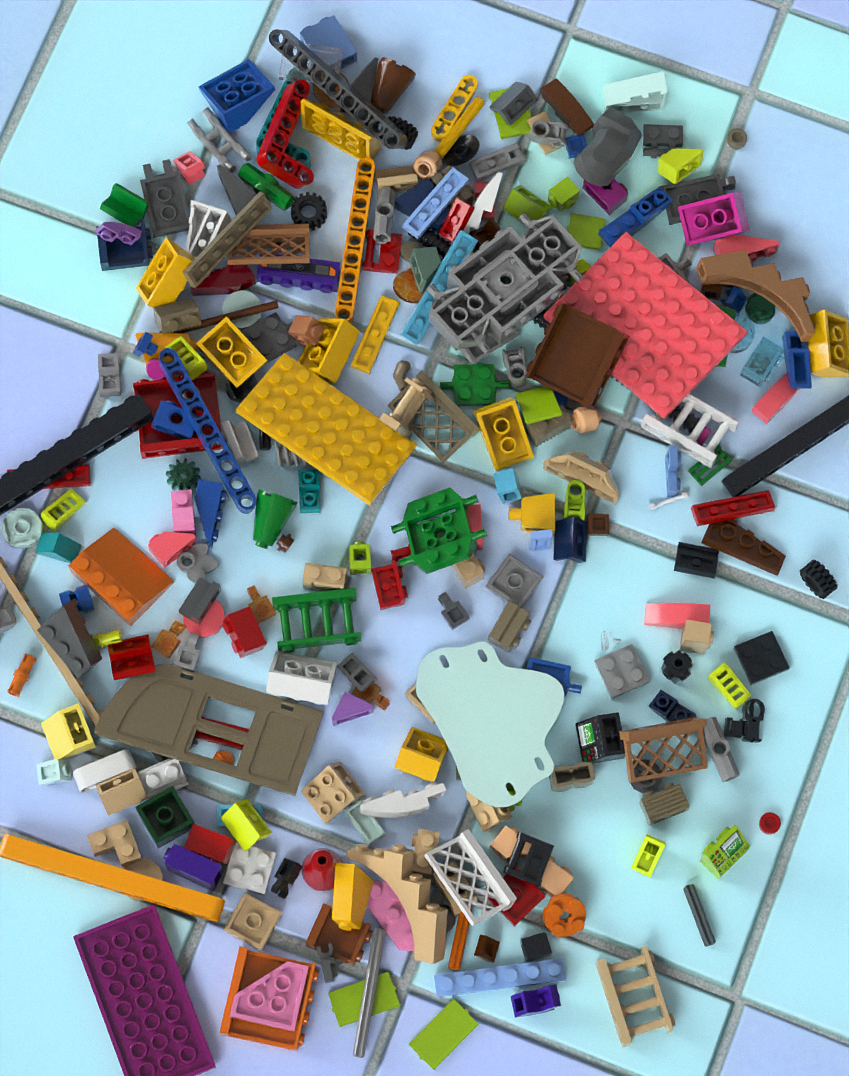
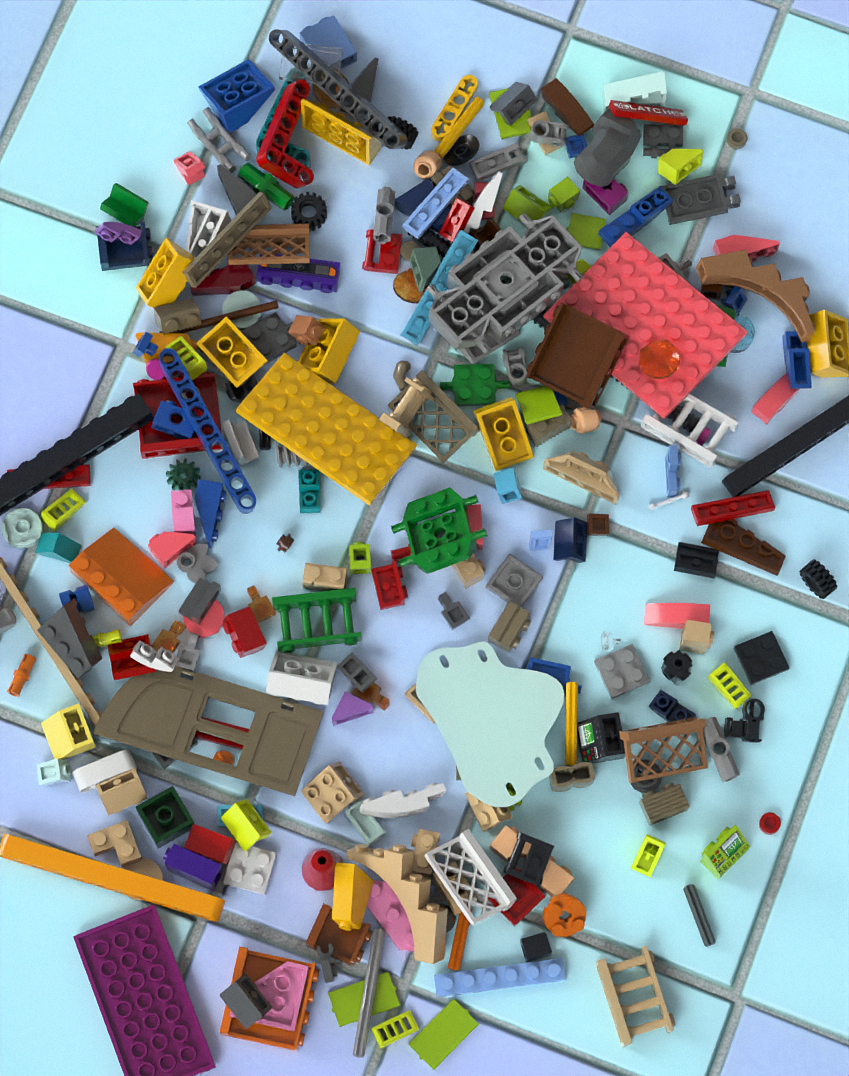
(109, 374): light grey slope -> none
(160, 660): none -> white slope
(162, 776): white plate -> none
(166, 200): dark grey tile -> none
(245, 1001): none -> dark grey panel
(253, 921): tan plate -> none
(270, 517): green cone -> none
(285, 875): black plate -> none
(355, 233): light orange beam -> none
(375, 334): yellow tile -> none
(378, 1037): none -> neon yellow slope
(390, 84): reddish brown cone -> none
(397, 178): tan panel -> none
(422, 754): yellow slope -> none
(486, 948): reddish brown plate -> none
(535, 513): yellow torso -> none
(535, 1001): dark purple brick -> none
(571, 723): none -> yellow axle
(574, 504): lime piece -> none
(648, 112): none -> red tile
(659, 359): none -> clear orange dish
(713, 218): dark pink slope -> none
(723, 454): green tile -> none
(759, 309): clear green hair -> none
(762, 362): clear light blue brick -> none

